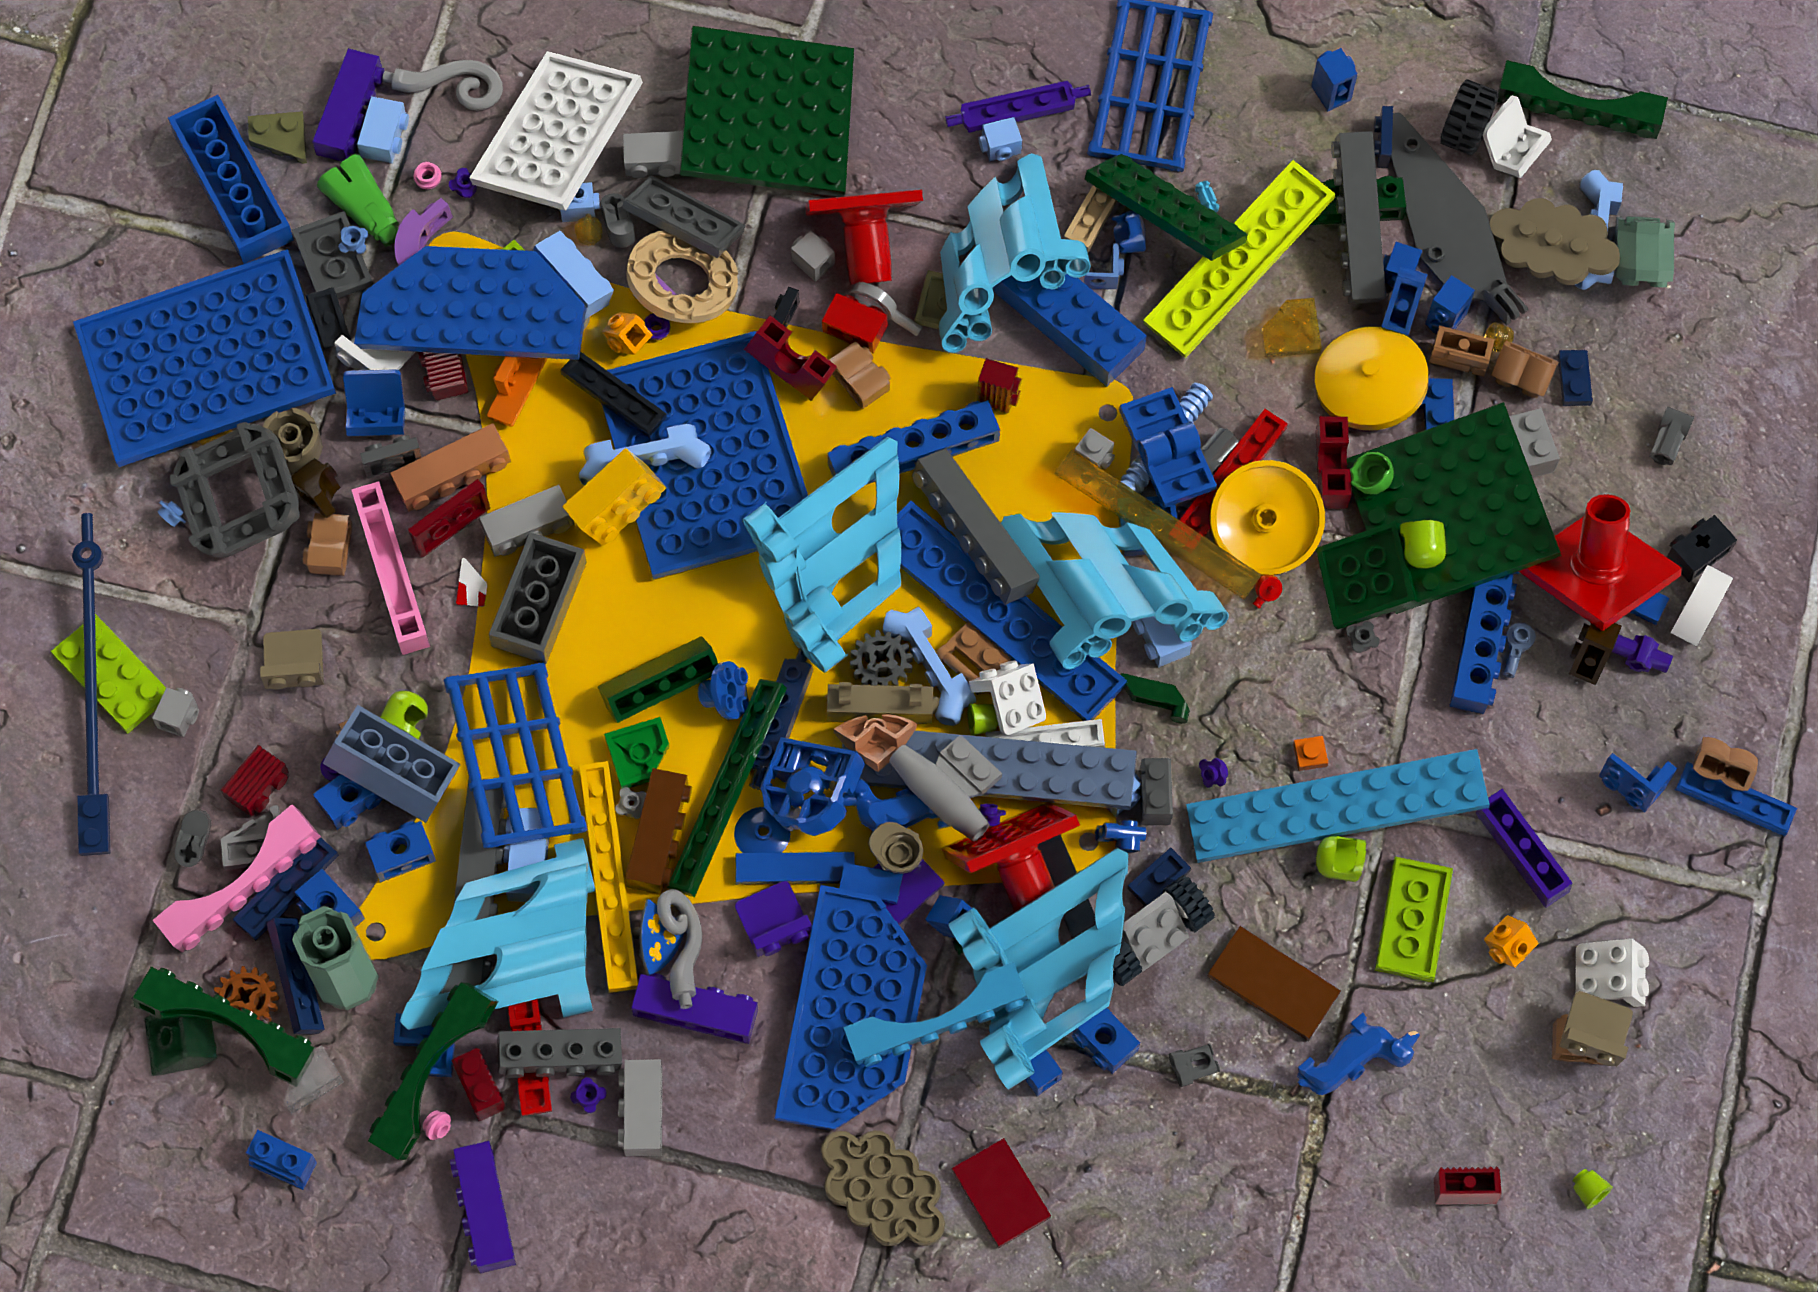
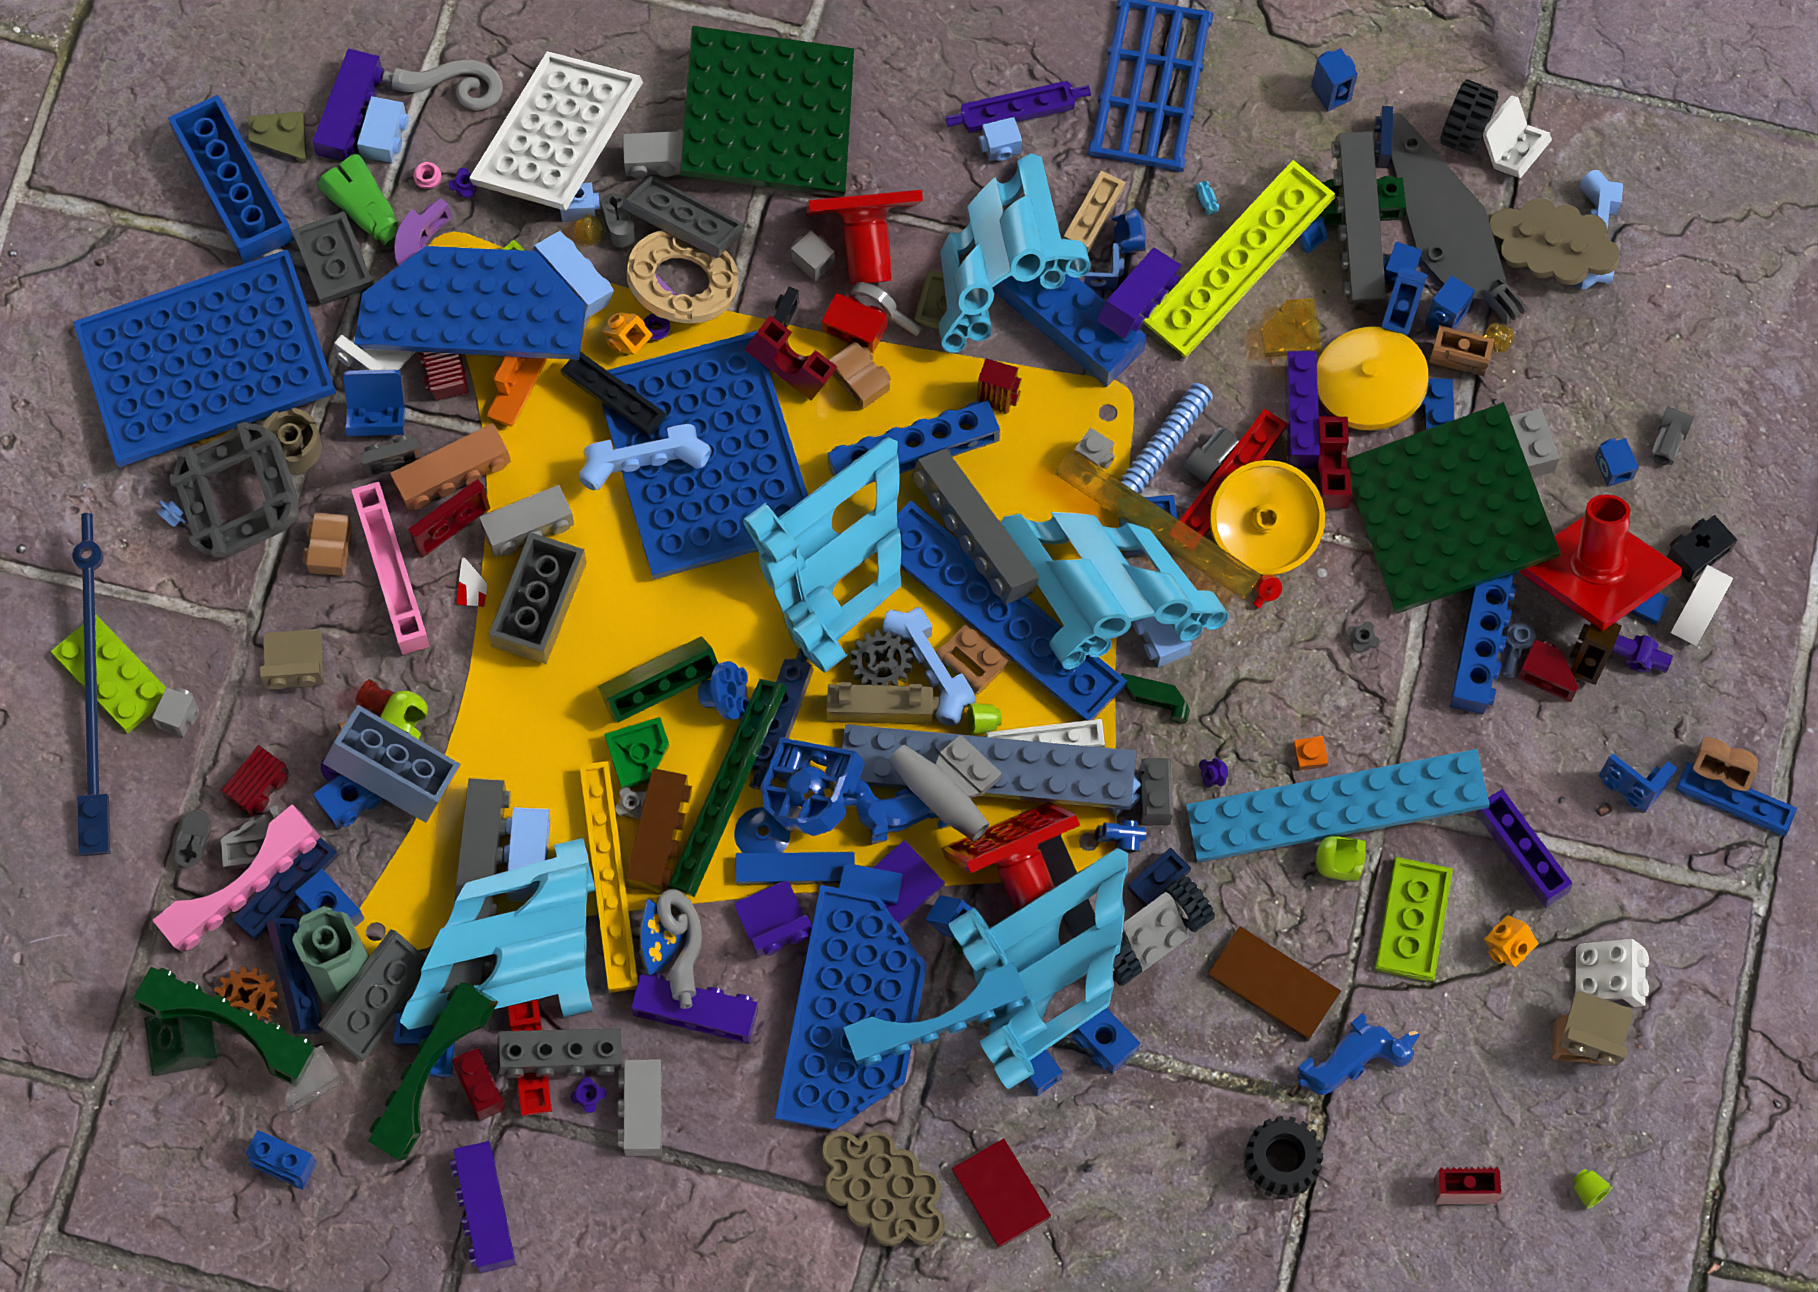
(317, 486): dark brown arch -> none
(327, 316): black plate -> none
(353, 232): medium blue plate -> none
(373, 697): none -> clear red wheel
(374, 996): none -> dark grey tile
(415, 856): blue brick -> none
(436, 1125): bright pink plate -> none
(506, 780): blue door -> none
(614, 497): yellow brick -> none
(875, 738): nougat brick -> none
(896, 847): dark tan hat -> none
(991, 813): dark purple plate -> none
(1014, 695): white bracket -> none
(1140, 293): none -> dark purple brick
(1166, 207): dark green plate -> none
(1168, 447): blue plate -> none
(1184, 1069): dark grey piece -> none
(1291, 1134): none -> black tyre
(1302, 409): none -> dark purple brick
(1313, 235): none -> blue tile
(1366, 575): dark green plate -> none
(1372, 473): bright green hair -> none
(1424, 543): lime helmet -> none
(1524, 369): medium nougat brick -> none
(1549, 671): none -> dark red slope
(1575, 378): dark blue plate -> none
(1616, 461): none -> blue brick
(1635, 113): dark green arch -> none
(1645, 250): sand green brick -> none

